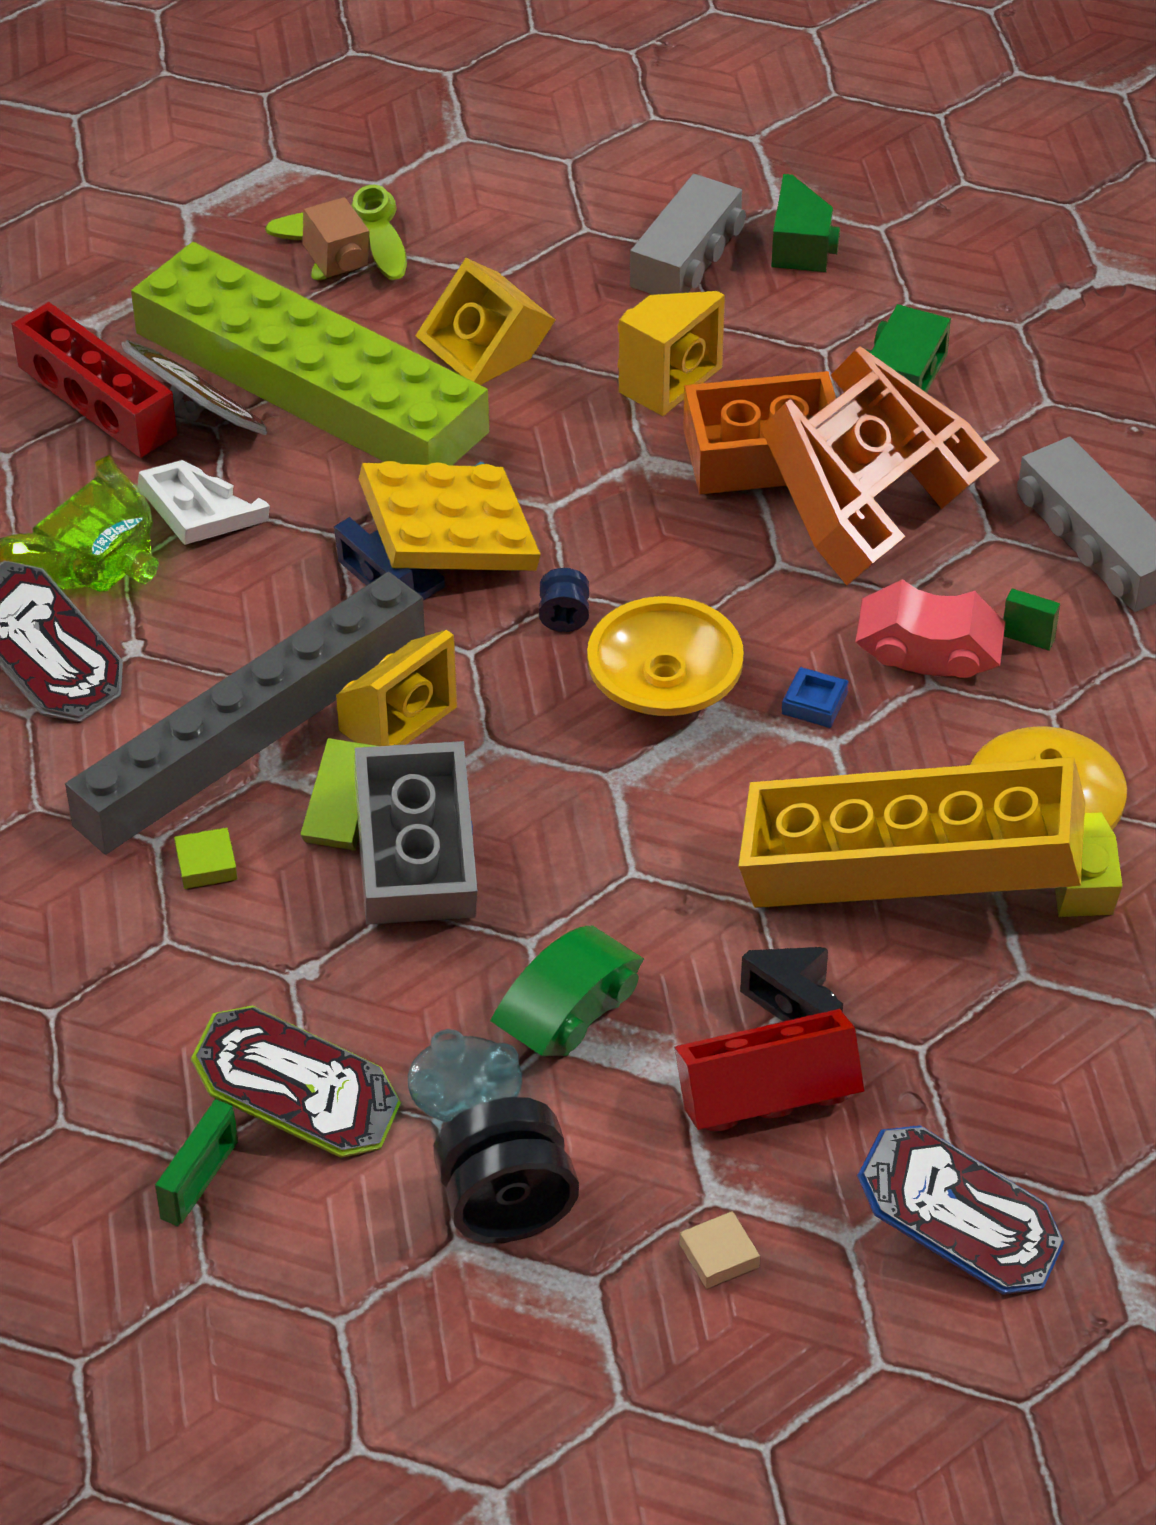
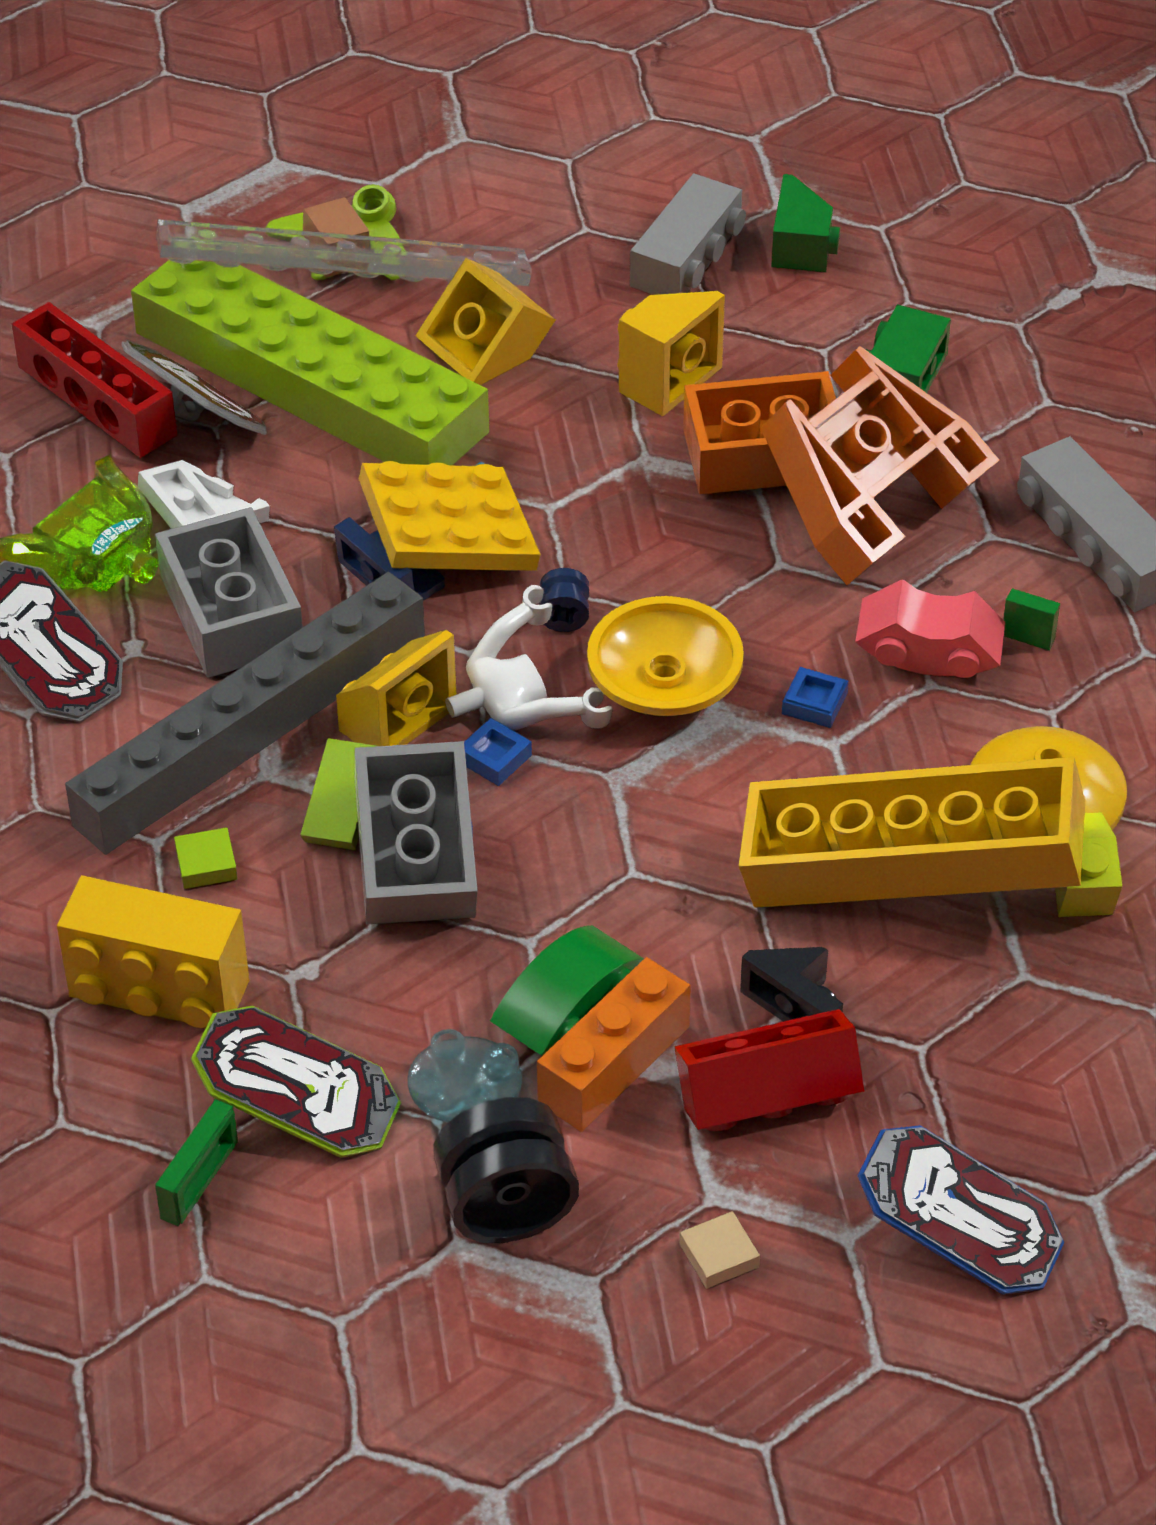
(152, 952): none -> yellow brick
(227, 589): none -> light grey brick
(330, 252): none -> clear plate
(496, 751): none -> blue tile
(512, 687): none -> white piece
(613, 1044): none -> orange brick

